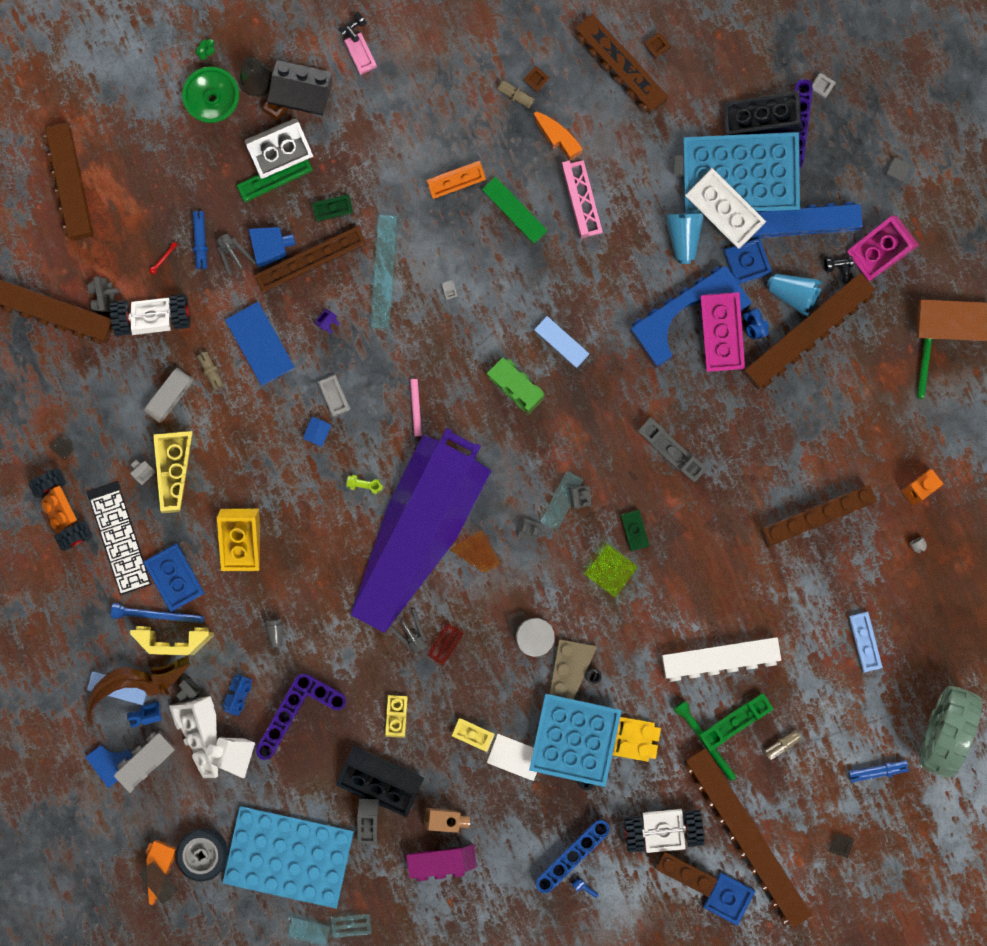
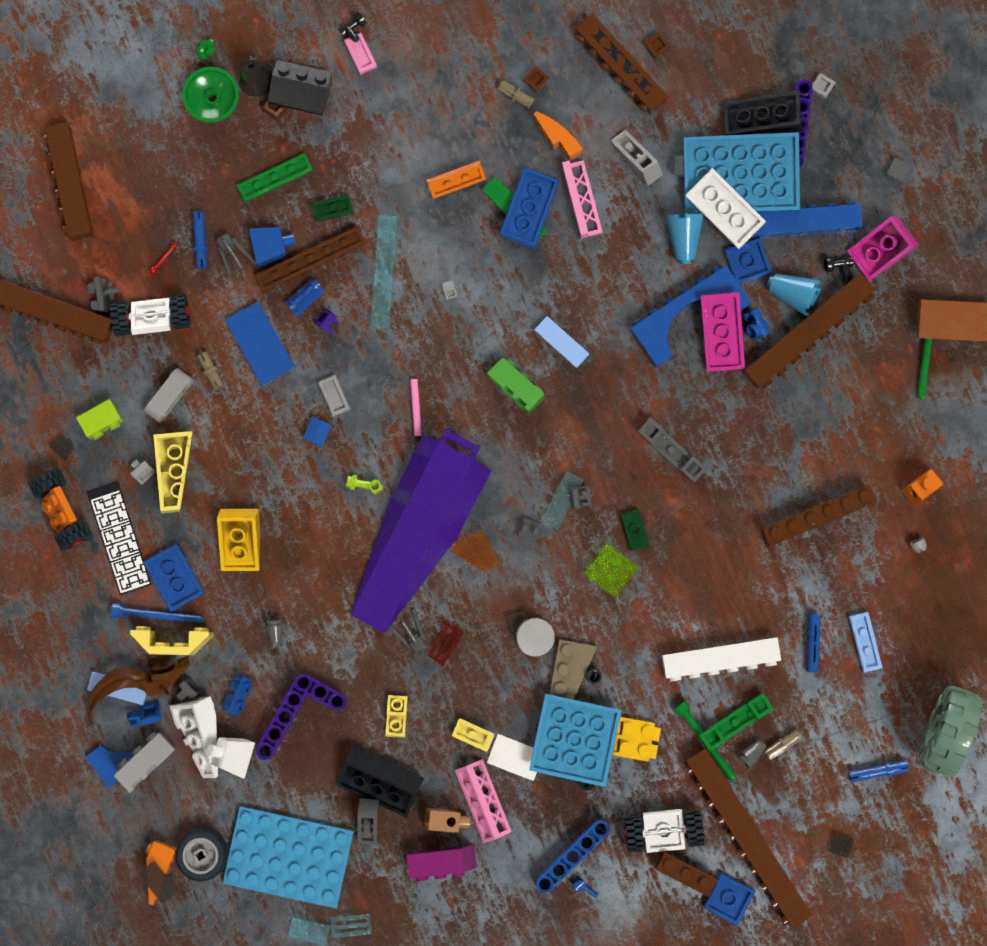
(100, 419): none -> lime brick
(278, 148): light grey slope -> none
(305, 297): none -> blue hinge
(479, 802): none -> bright pink fence
(529, 208): none -> blue tile
(637, 157): none -> light grey slope
(752, 754): none -> dark grey cone
(813, 643): none -> blue pin

